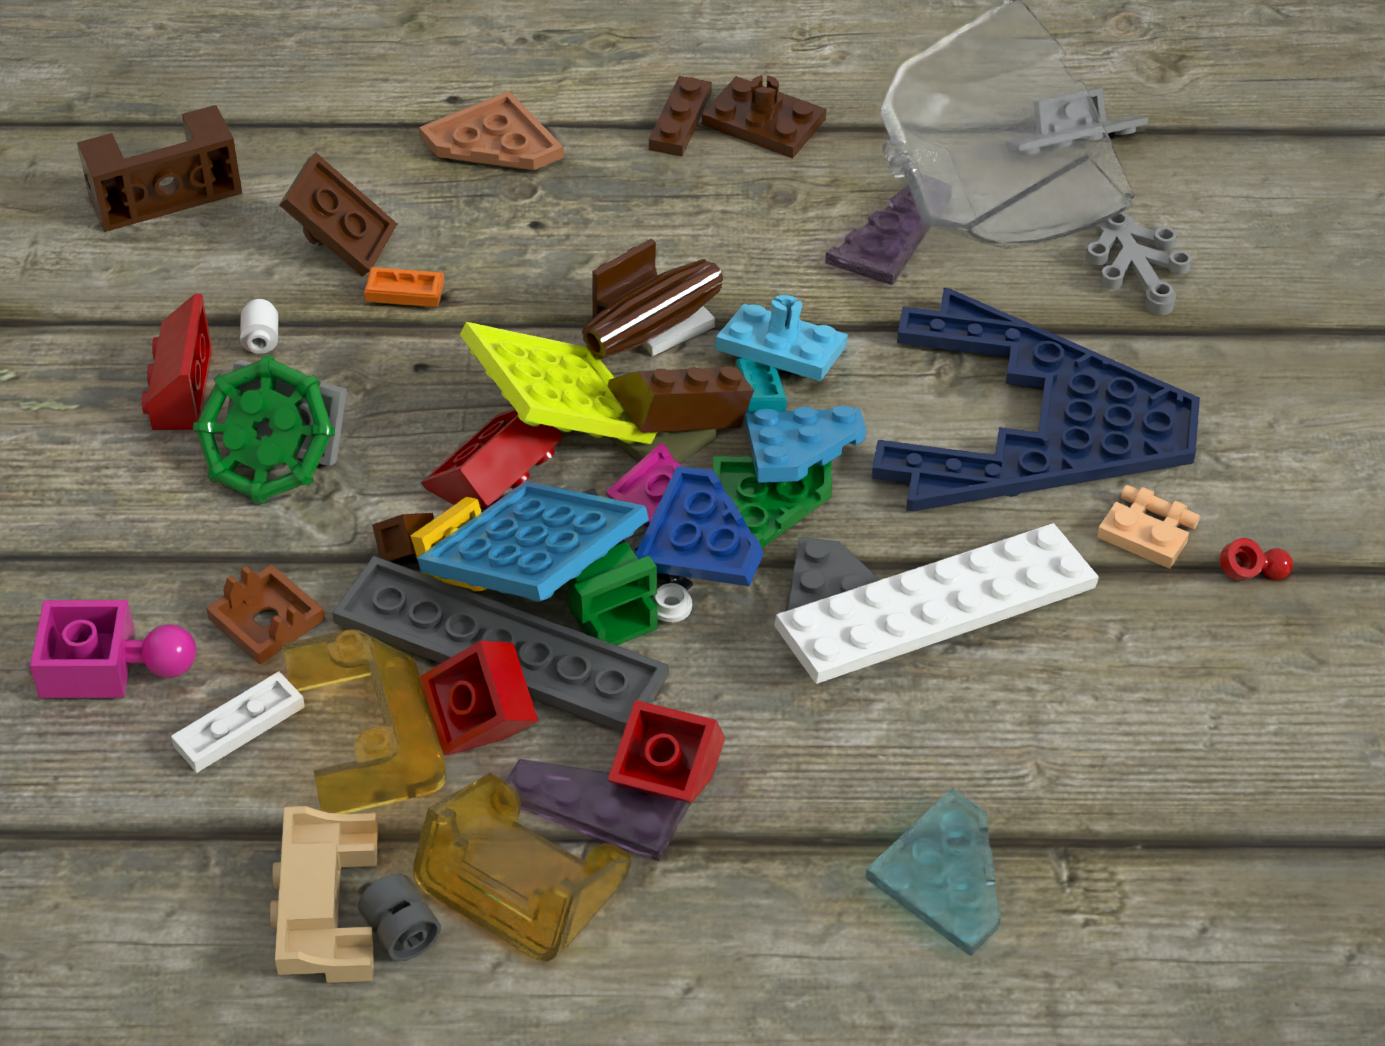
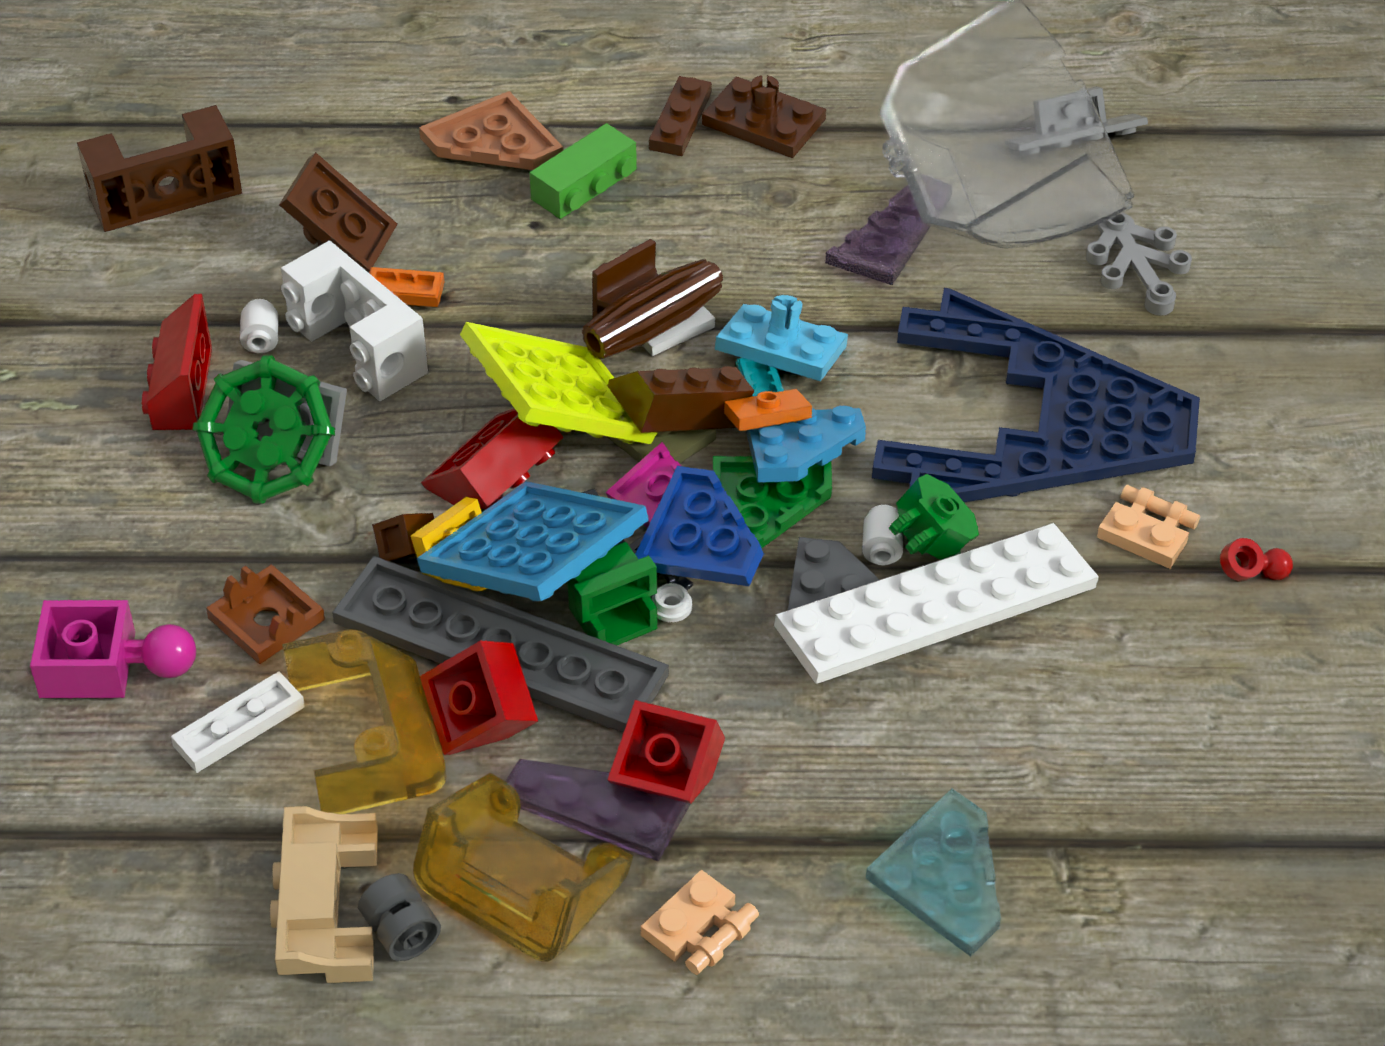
(386, 334): none -> white plate
(583, 171): none -> bright green brick
(690, 914): none -> light nougat plate
(768, 409): none -> orange plate
(879, 543): none -> white brick
(934, 519): none -> green hinge

